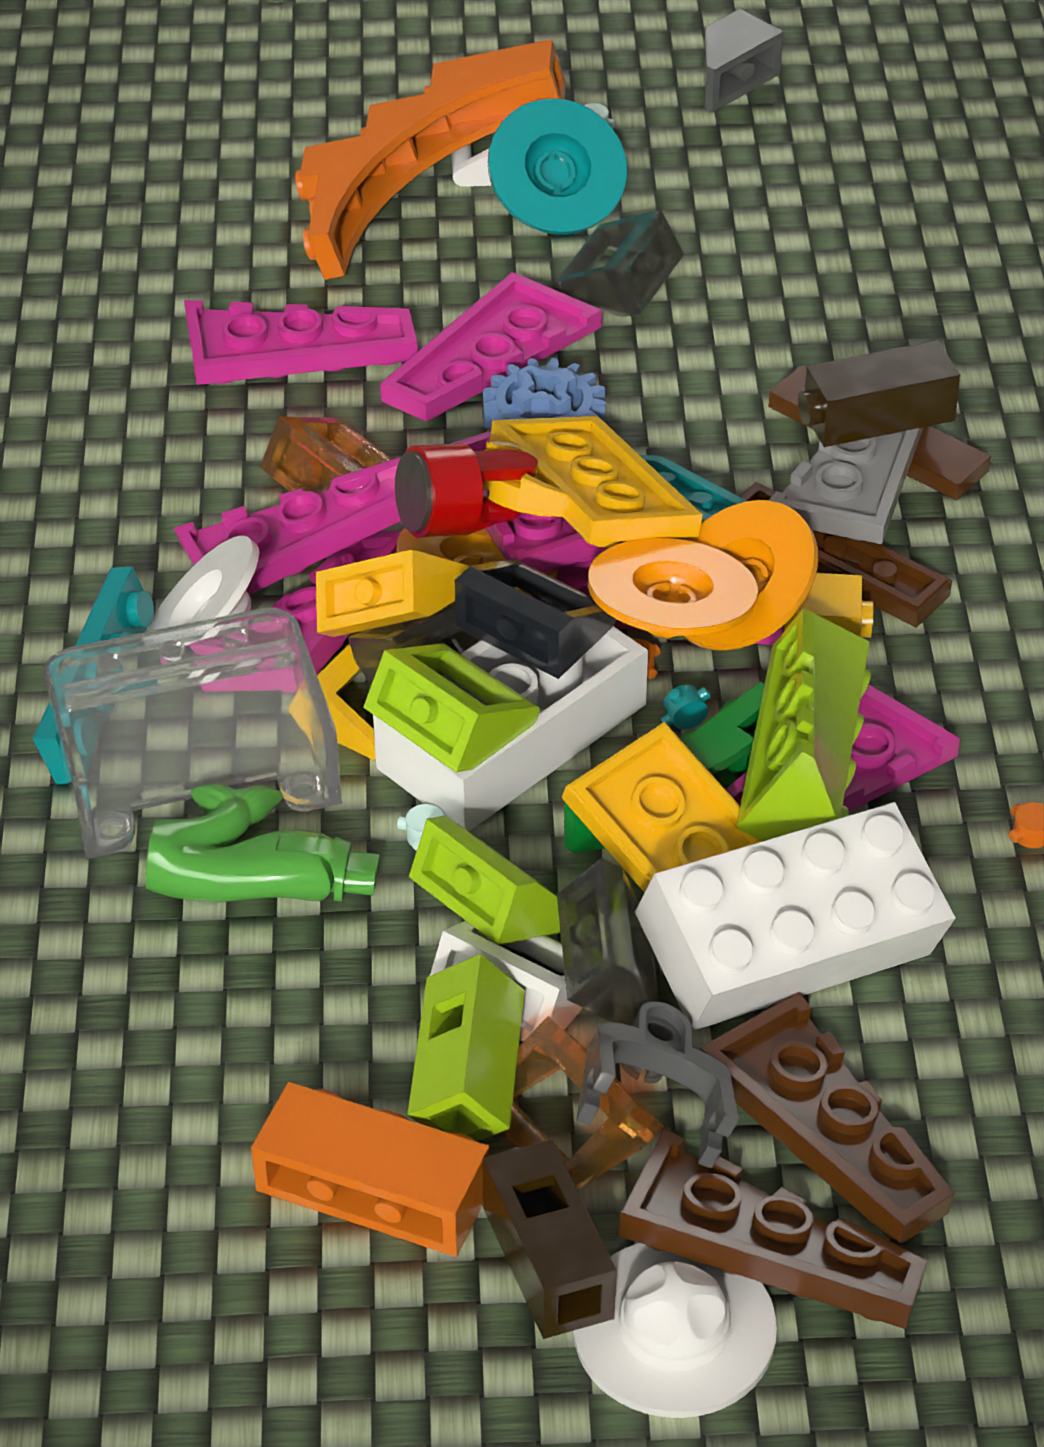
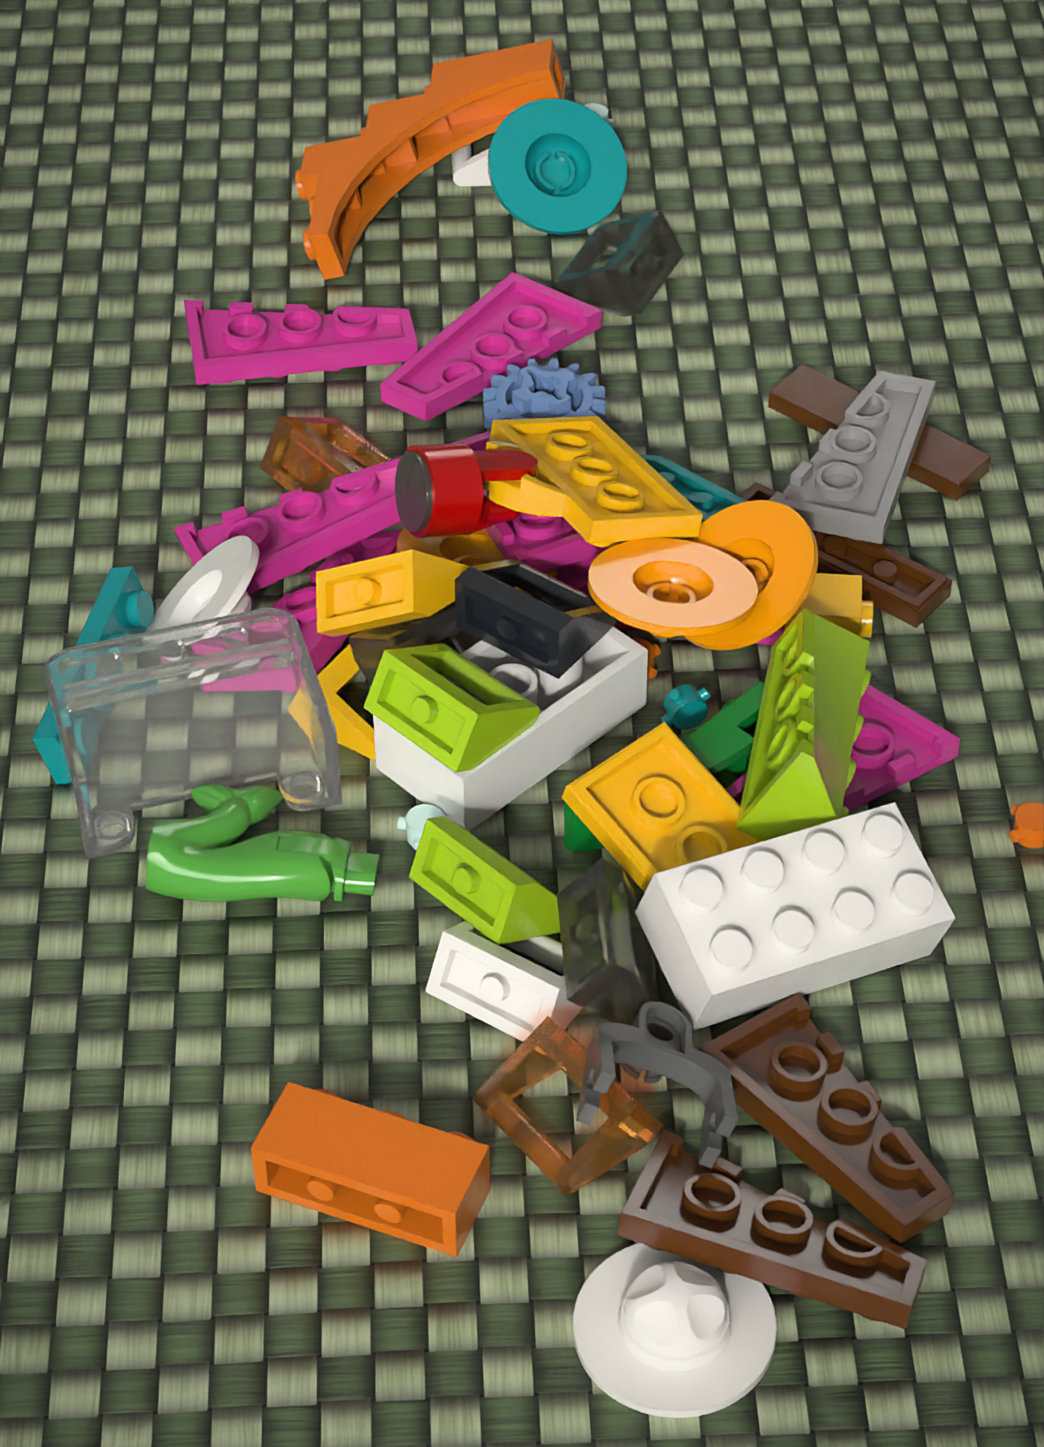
(467, 1050): lime brick -> none
(548, 1239): dark brown brick -> none
(739, 57): dark grey slope -> none
(880, 393): dark brown brick -> none

